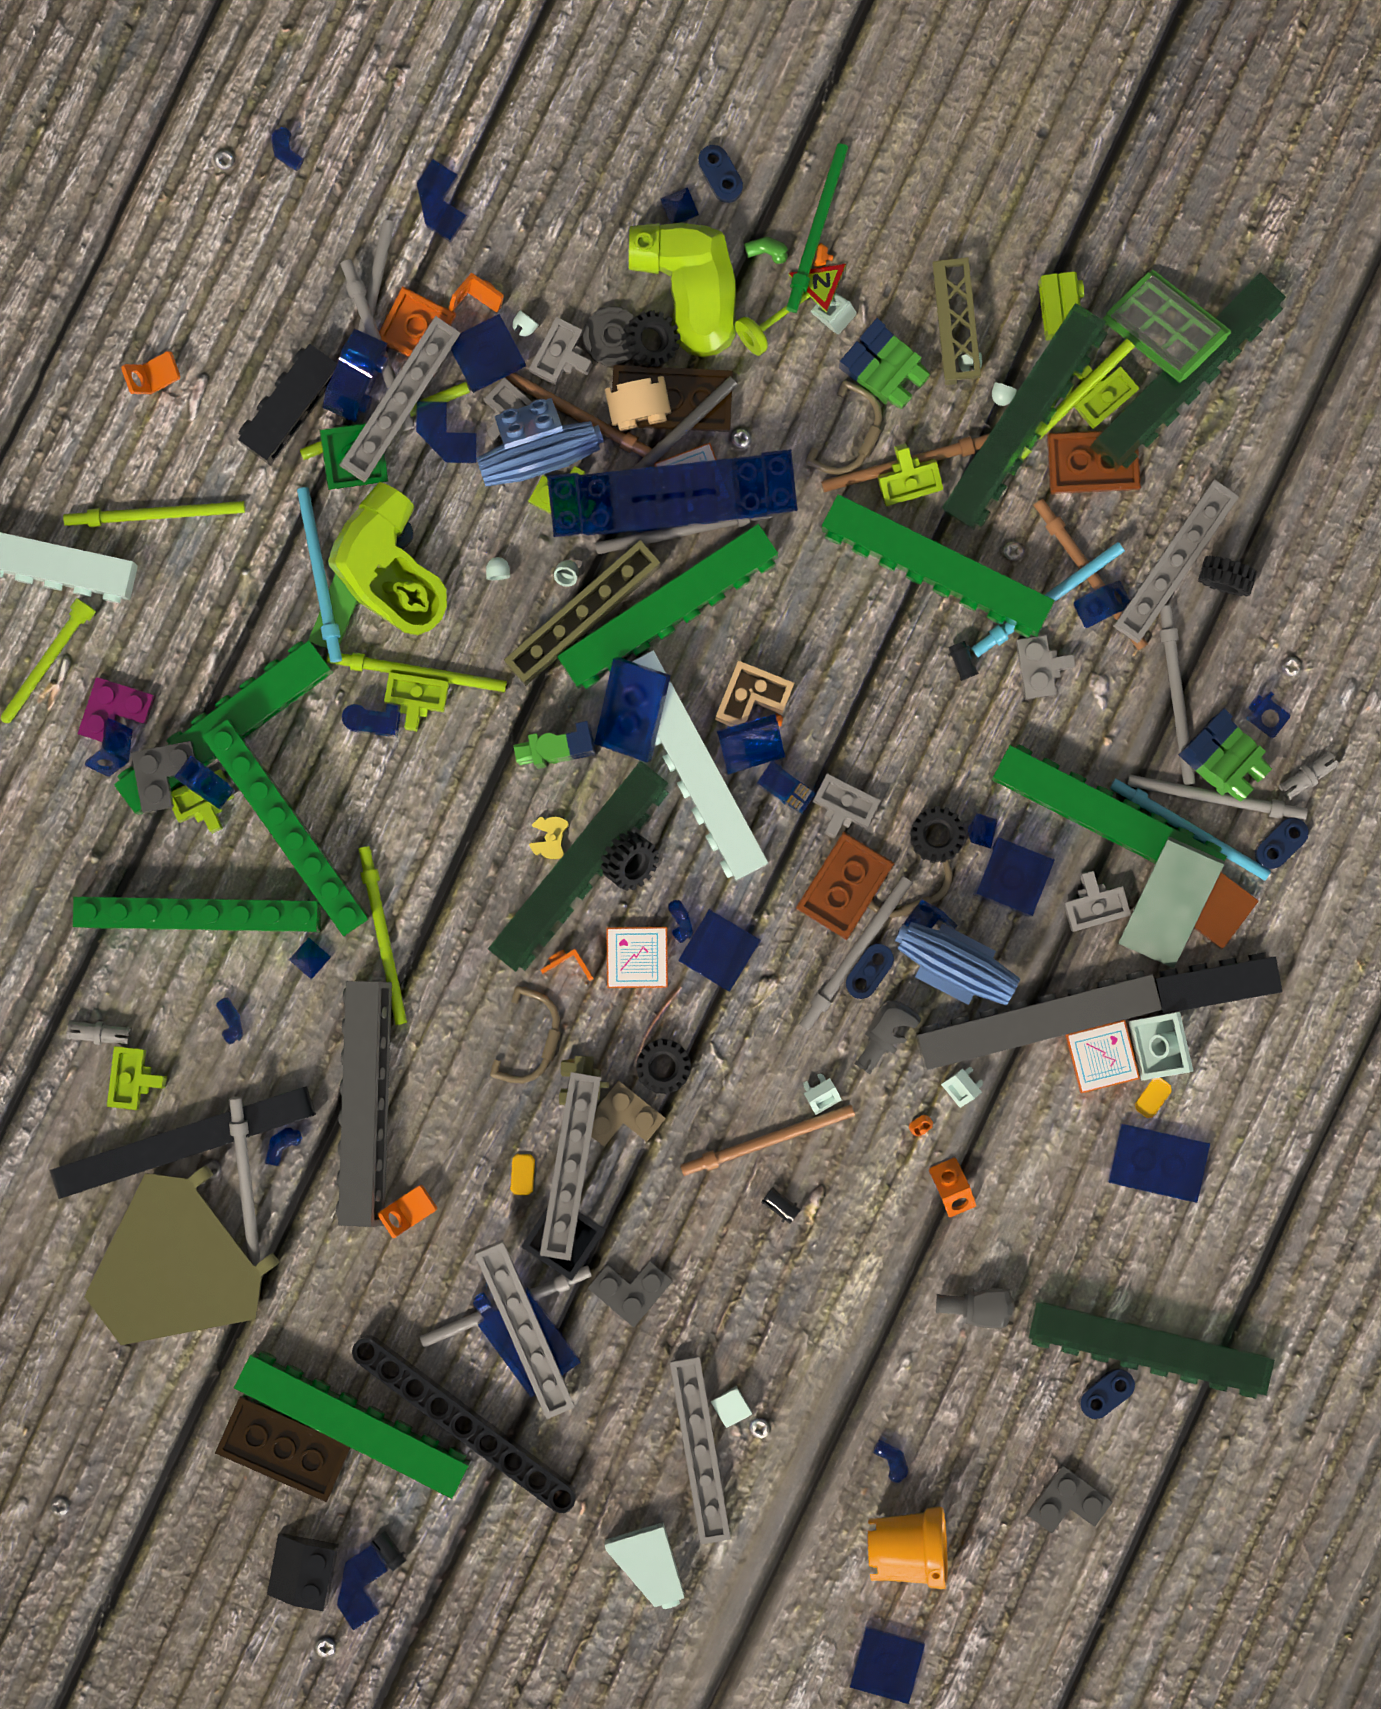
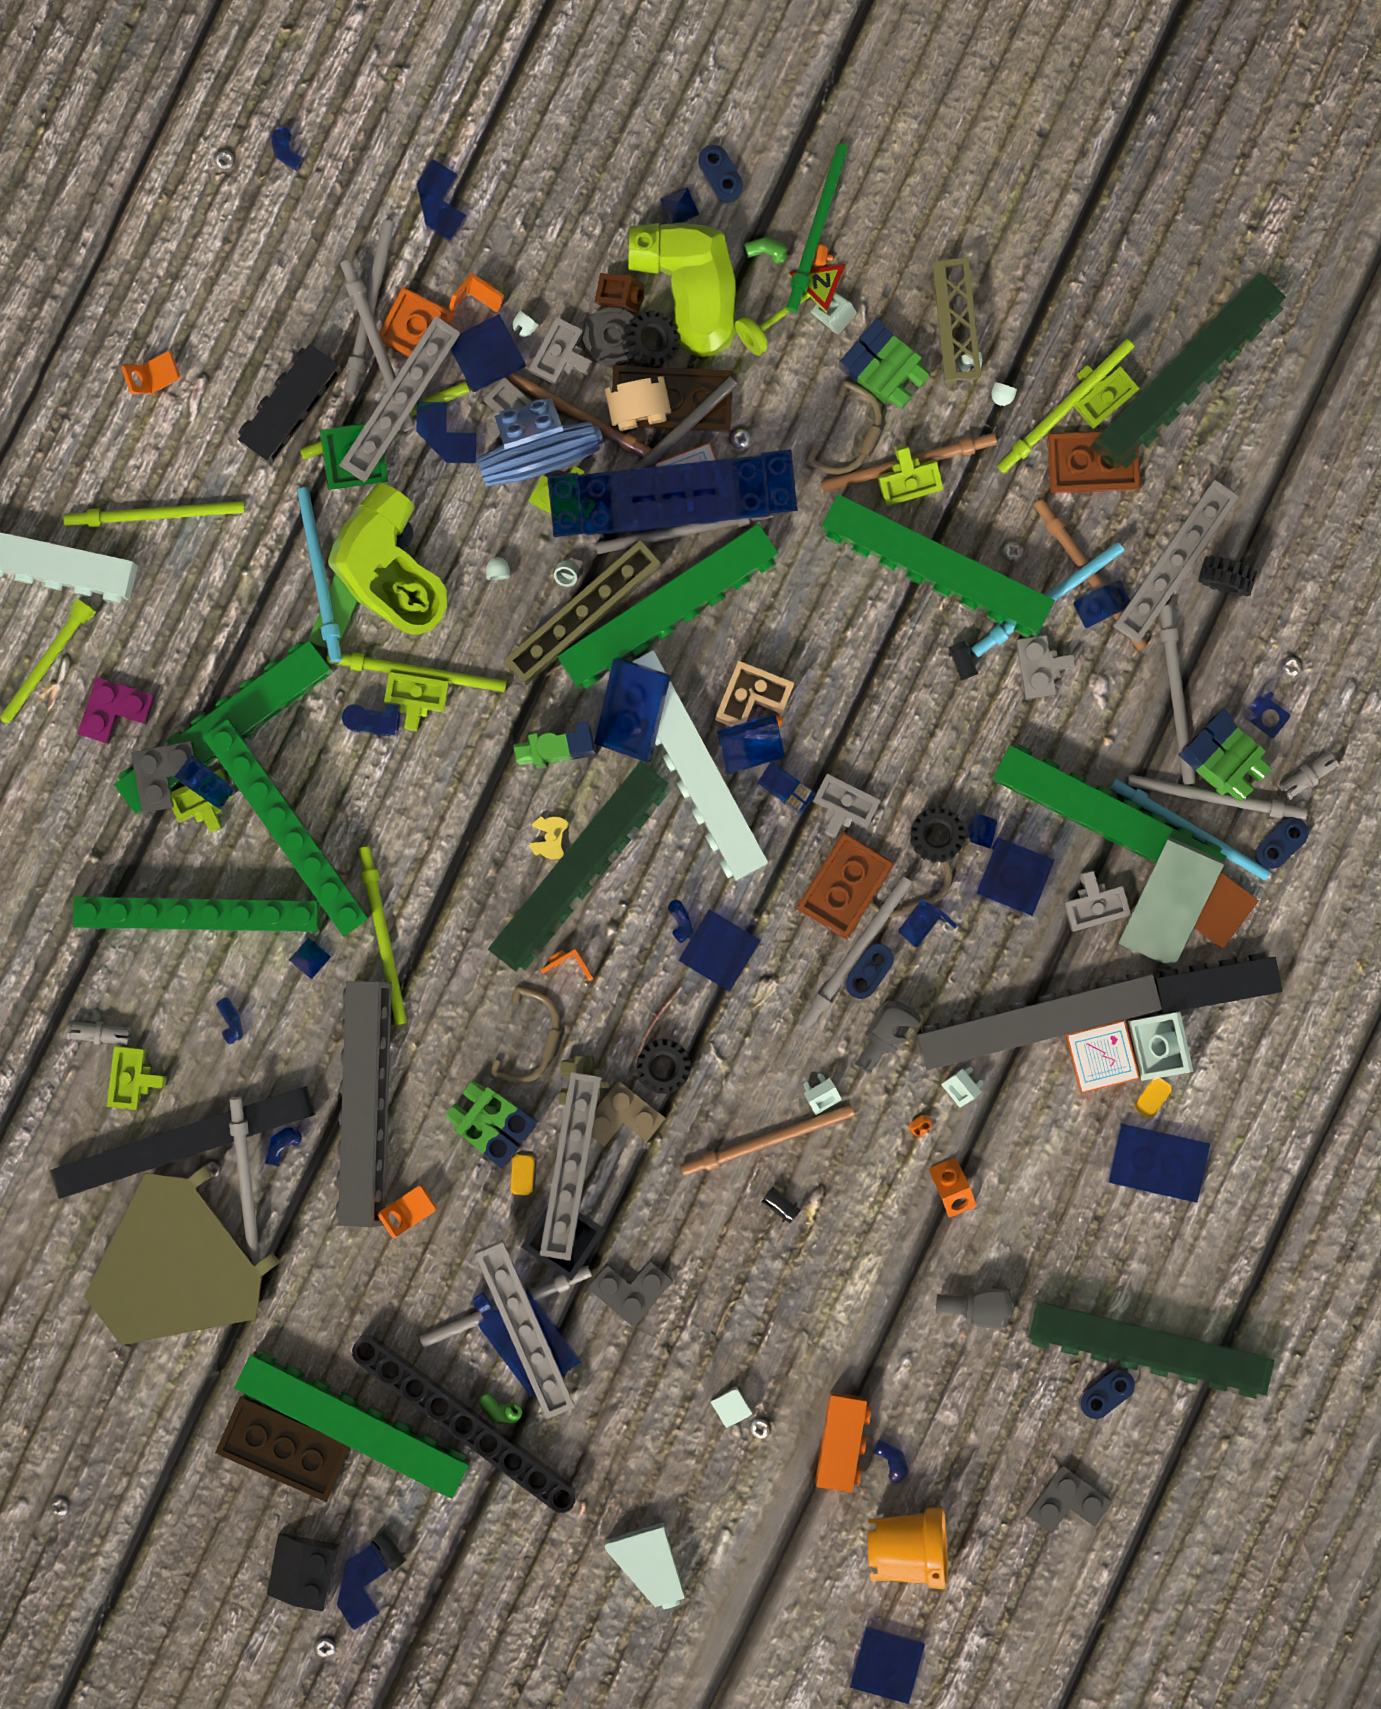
(115, 748): clear blue bracket -> none
(355, 375): clear blue brick -> none
(484, 1117): none -> bright green hips
(499, 1411): none -> bright green arm
(619, 854): black tyre -> none
(620, 291): none -> reddish brown bracket
(637, 957): white tile -> none
(700, 1450): light grey plate -> none
(842, 1442): none -> orange brick
(956, 964): medium blue plate -> none
(1025, 416): clear green brick -> none
(1057, 298): lime brick -> none
(1166, 326): clear piece -> none

